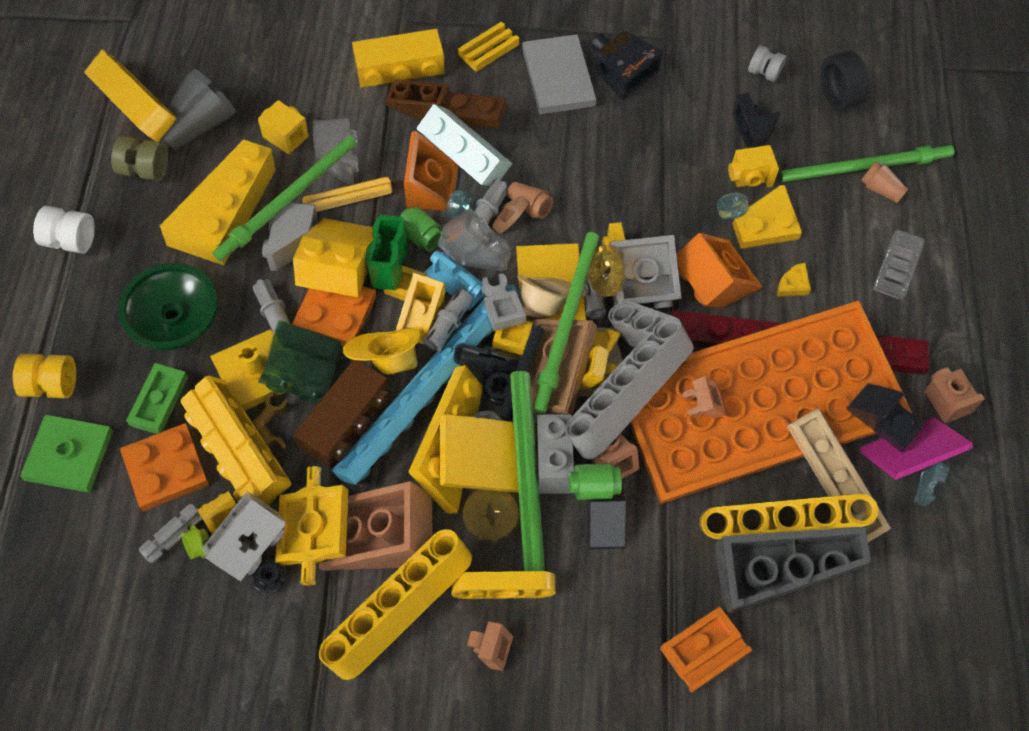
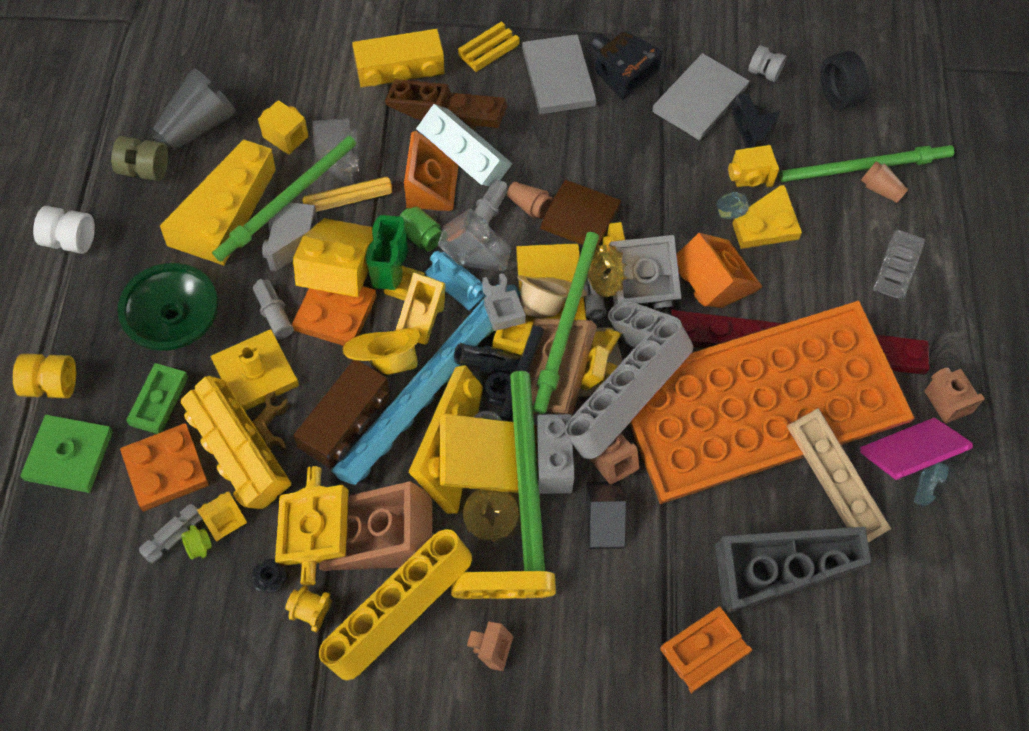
(130, 95): yellow beam -> none
(246, 517): light grey brick -> none
(299, 362): clear green plate -> none
(308, 607): none -> yellow brick
(448, 320): light grey pin -> none
(458, 203): clear light blue tile -> none
(509, 214): medium nougat tile -> none
(580, 211): none -> reddish brown slope
(595, 481): bright green brick -> none
(700, 96): none -> light grey tile
(708, 398): nougat tile -> none
(794, 282): yellow tile -> none
(804, 510): yellow beam -> none
(883, 414): black slope -> none

